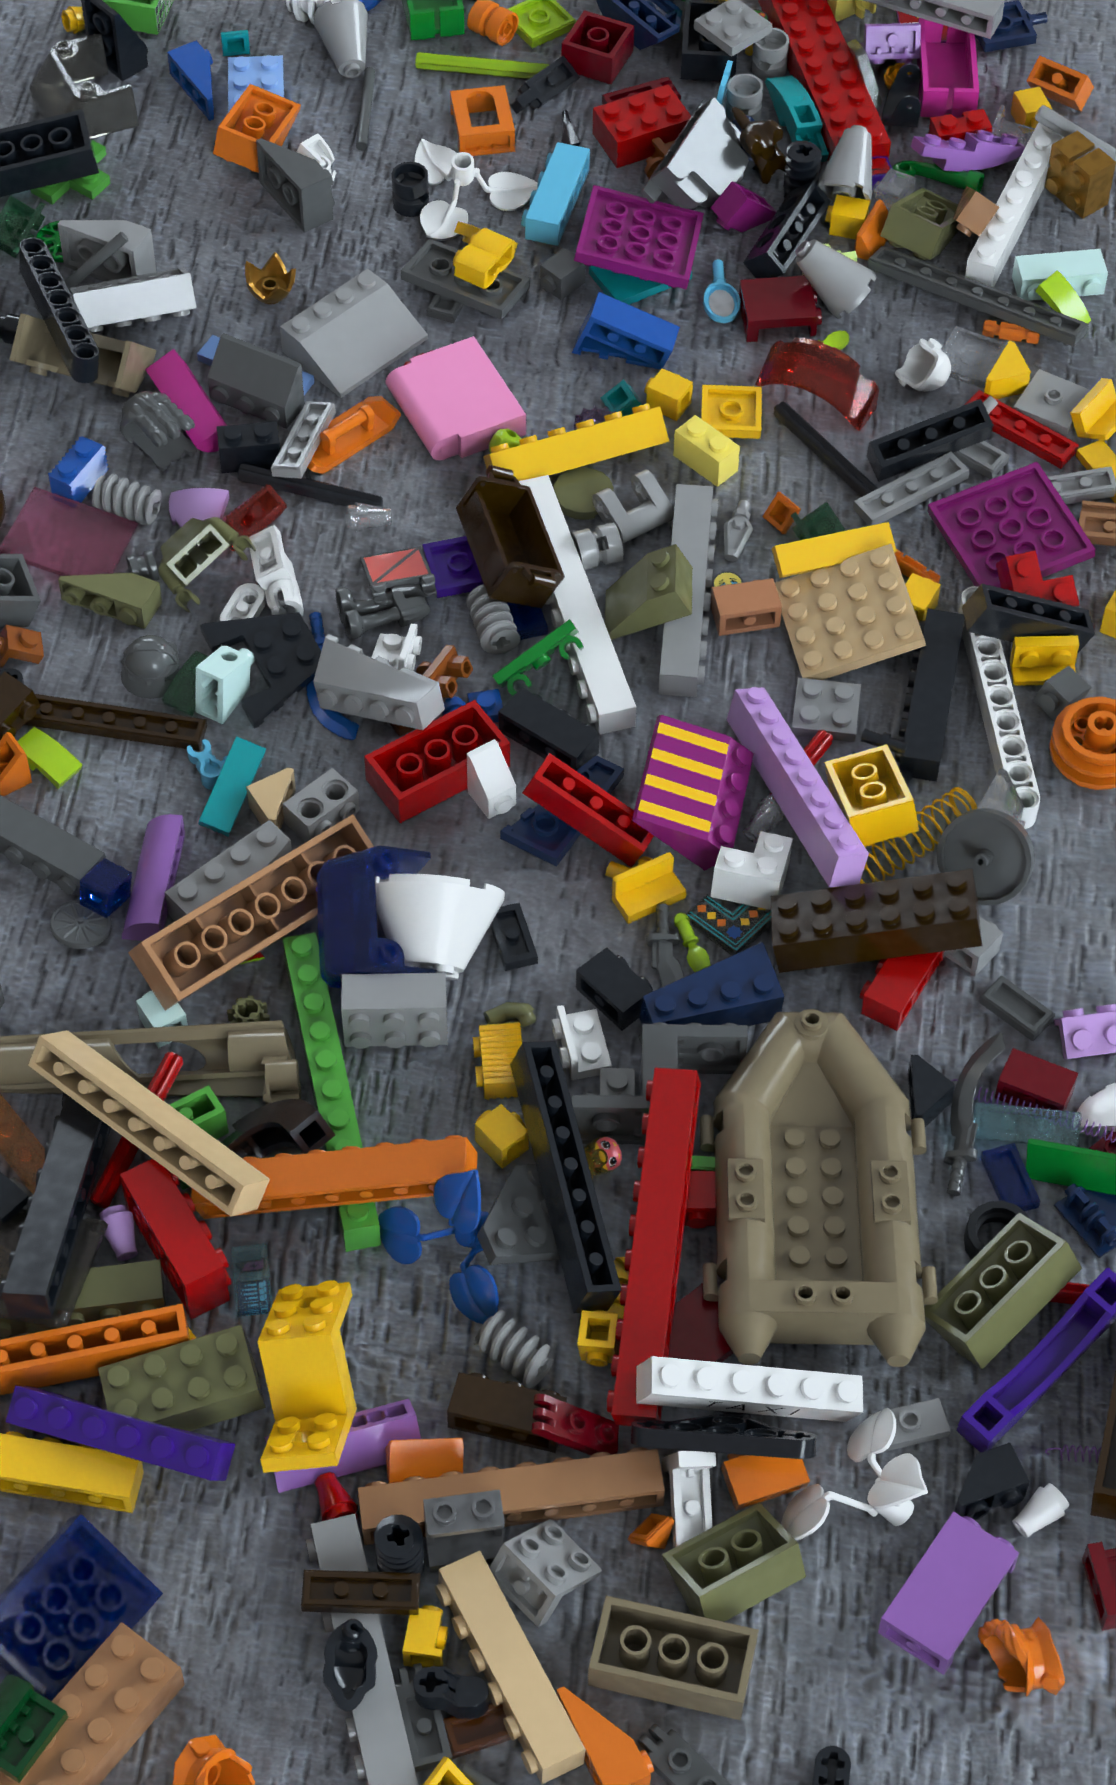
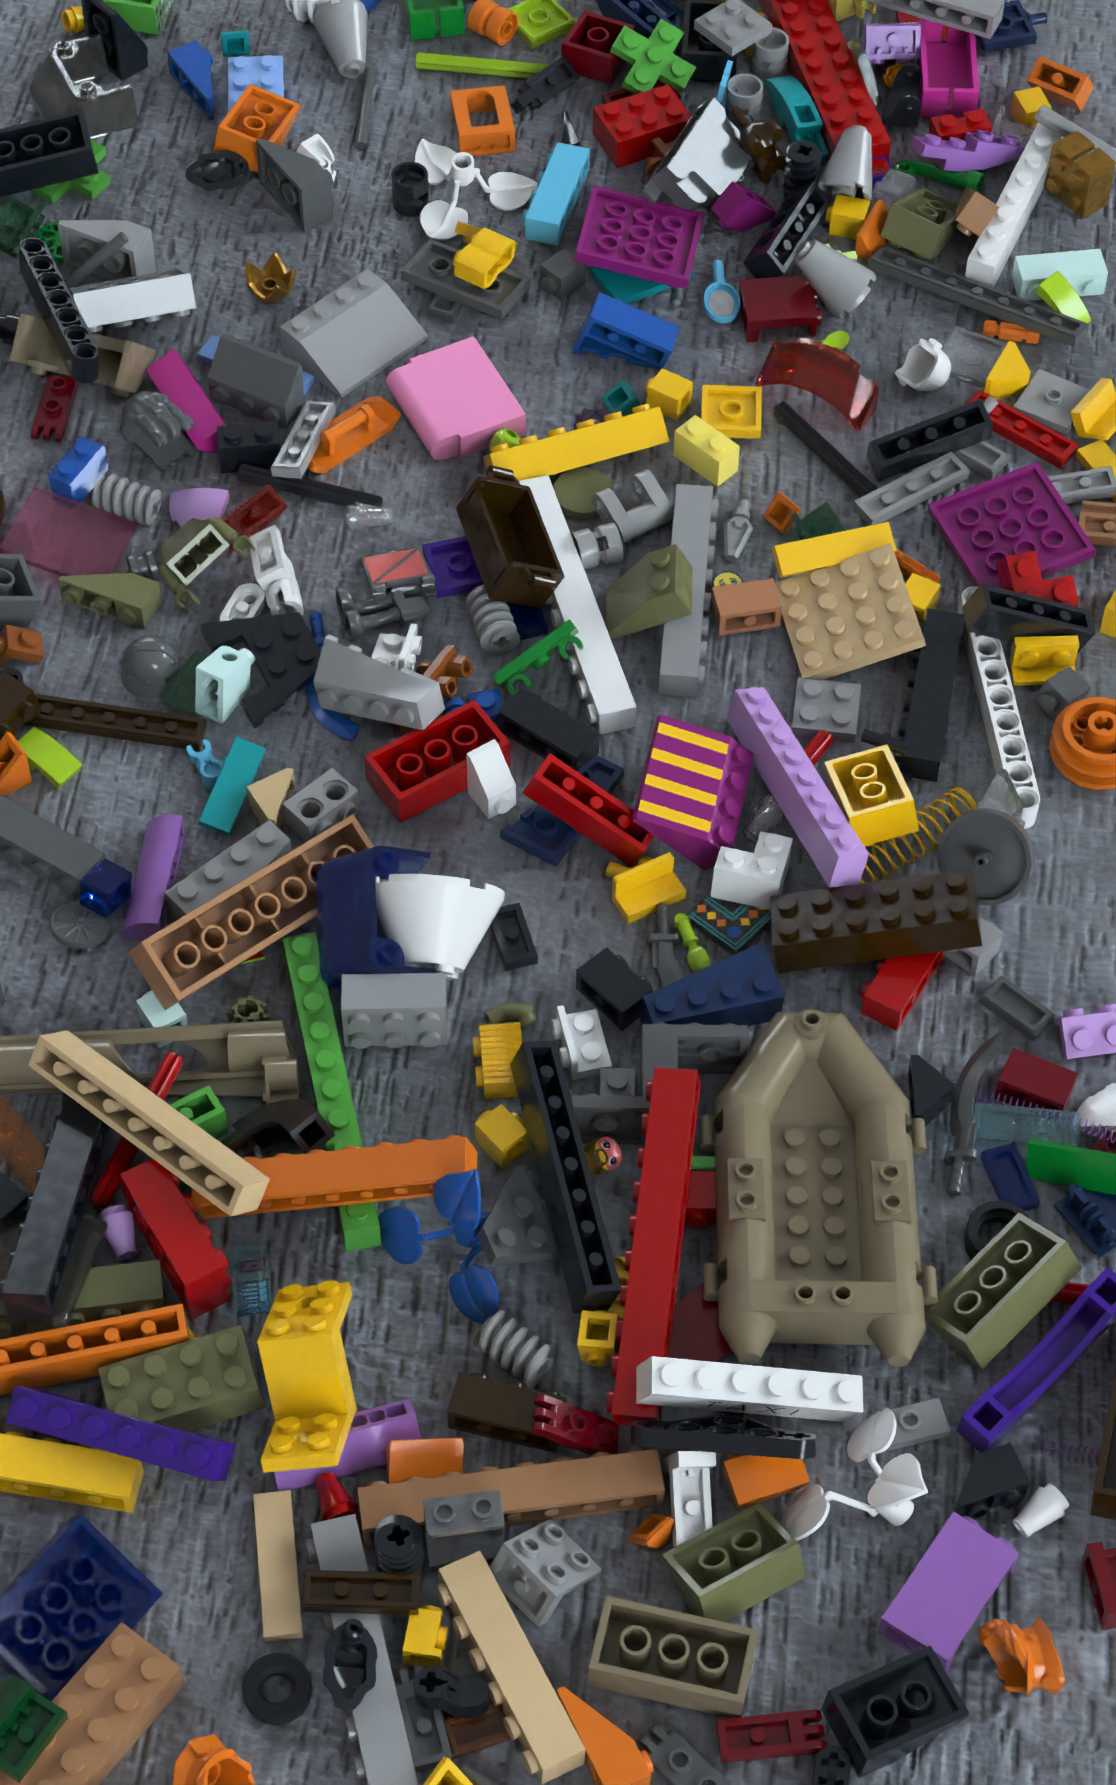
(54, 407): none -> dark red hinge
(218, 171): none -> black arm
(277, 1566): none -> tan tile
(283, 1711): none -> black tyre
(653, 58): none -> bright green plate
(769, 1736): none -> dark red hinge
(893, 1710): none -> black slope

